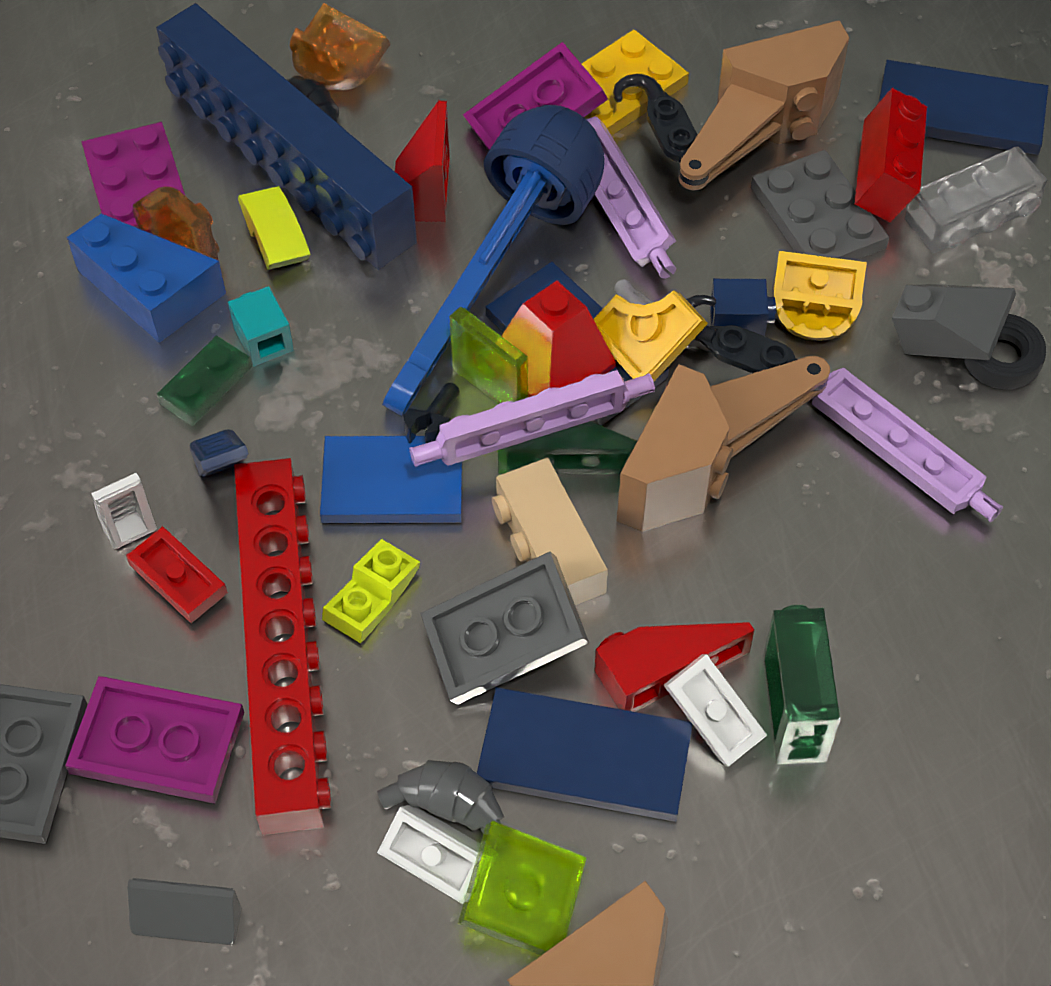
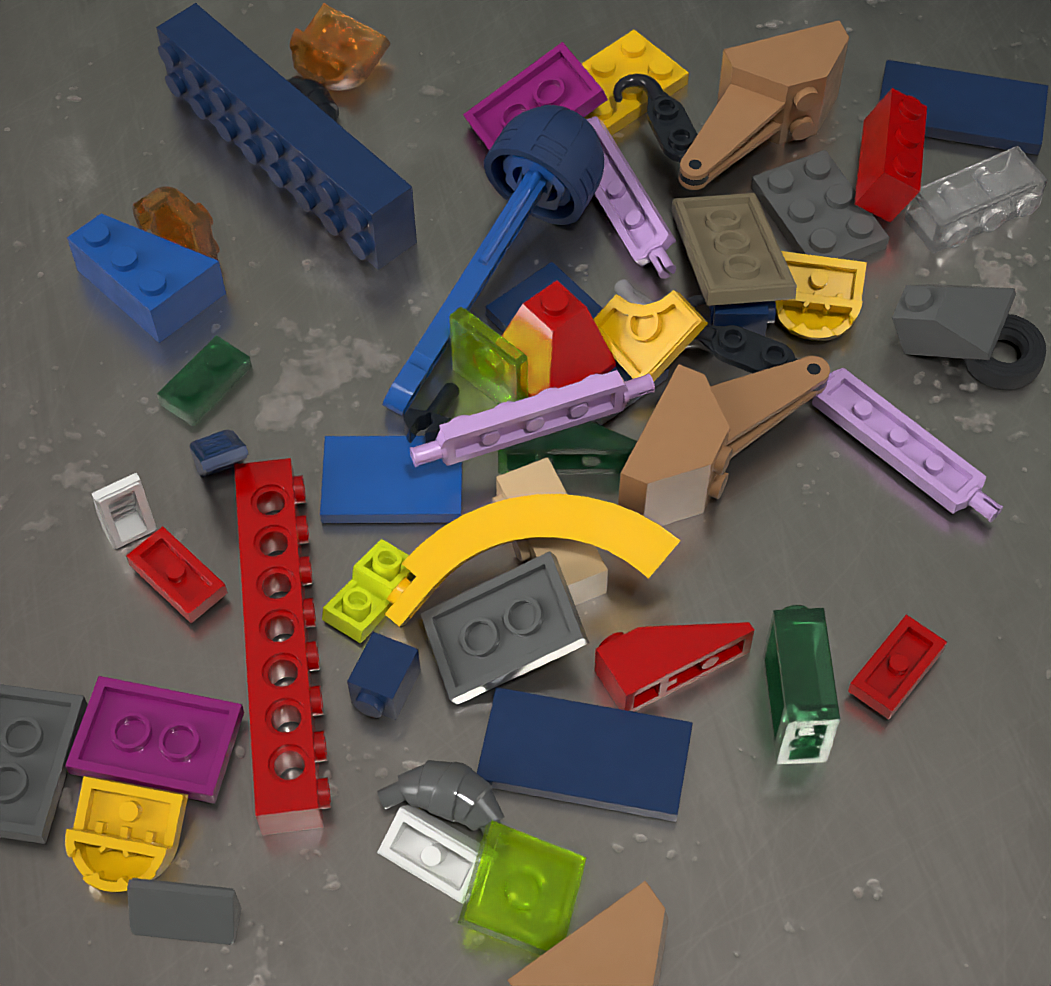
(124, 832): none -> yellow slope
(129, 167): magenta plate -> none
(261, 326): teal brick -> none
(275, 227): neon yellow slope -> none
(383, 677): none -> dark blue brick
(427, 164): red slope -> none
(527, 517): none -> yellow arch
(715, 710): white plate -> none
(733, 249): none -> dark tan tile
(897, 666): none -> red plate

